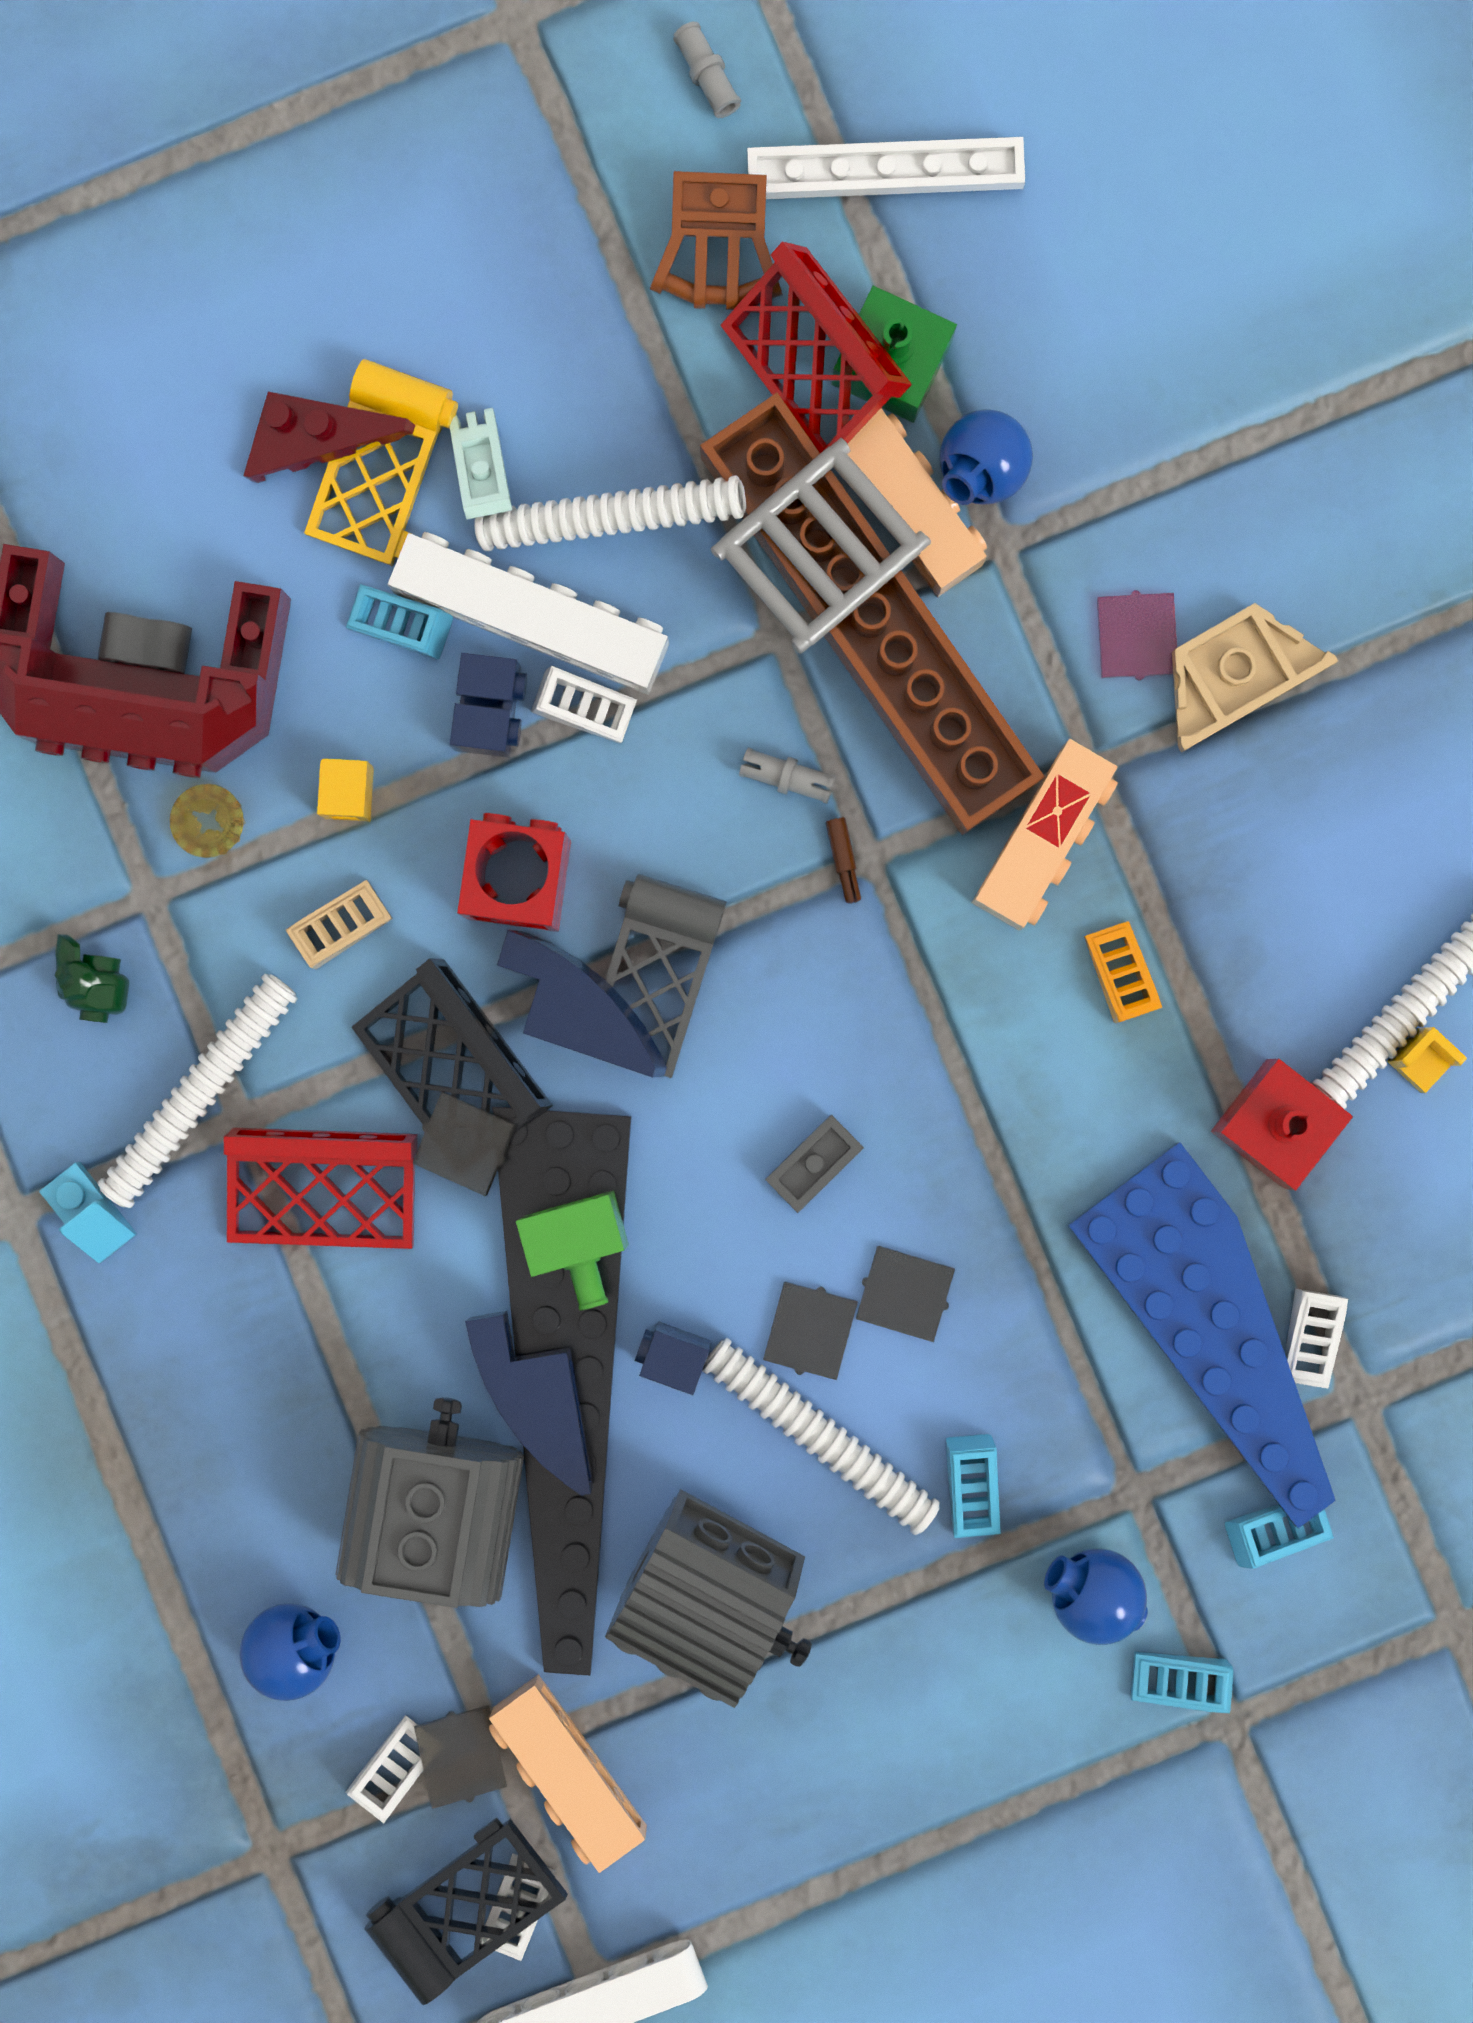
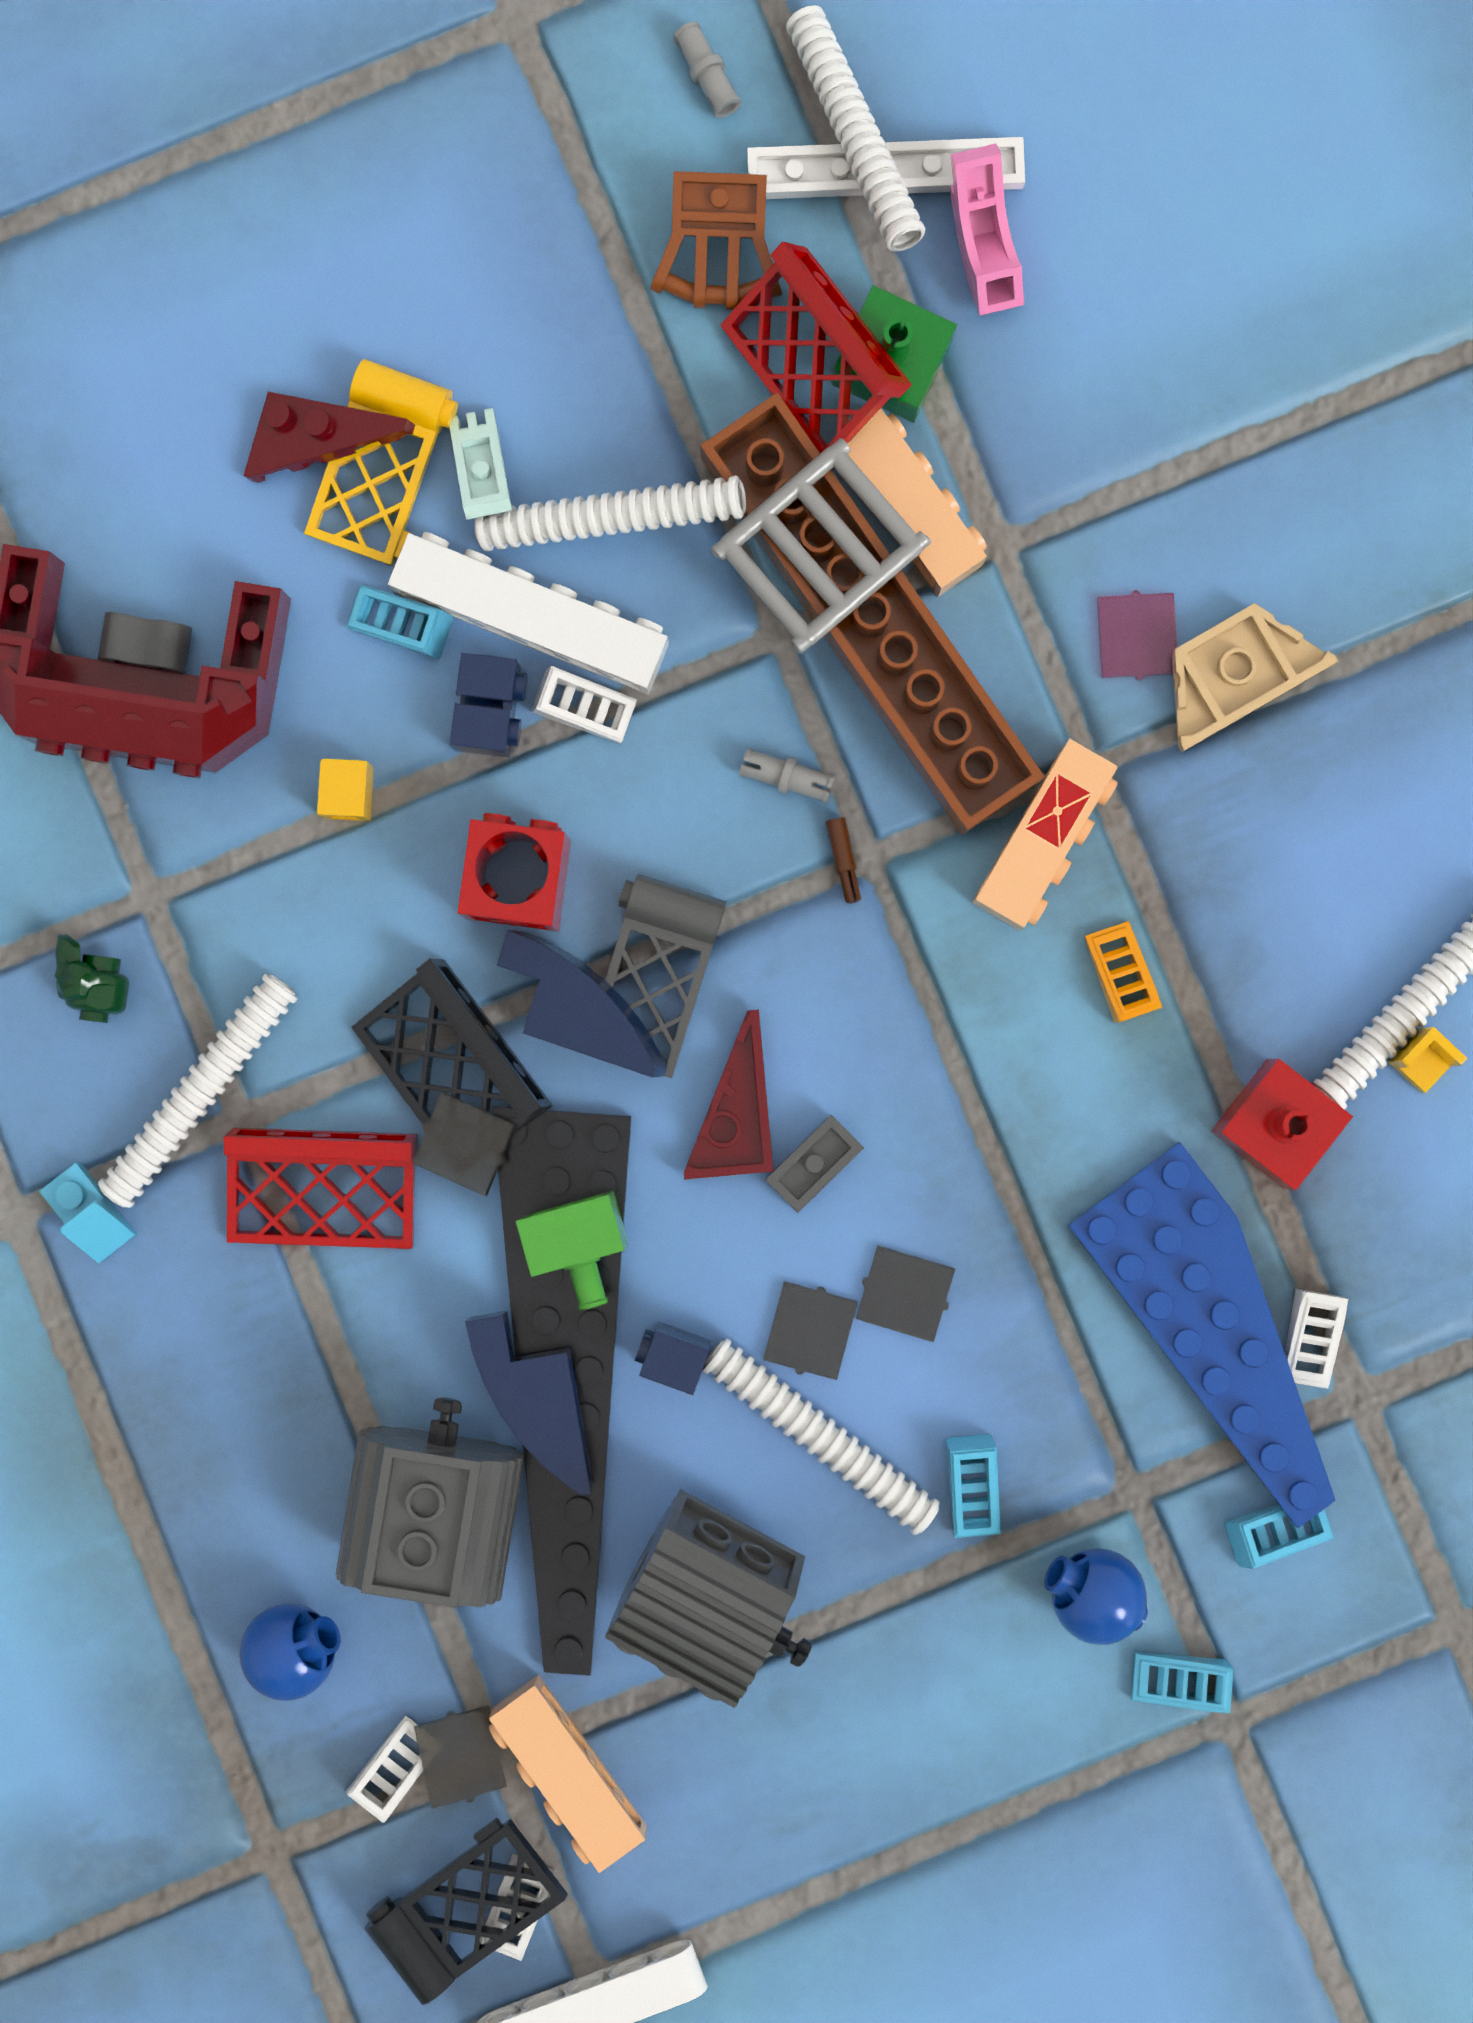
(187, 828): clear yellow gear -> none
(333, 948): tan slope -> none
(737, 1122): none -> dark red wing
(855, 128): none -> white piece
(984, 230): none -> bright pink arch
(985, 458): blue brick -> none

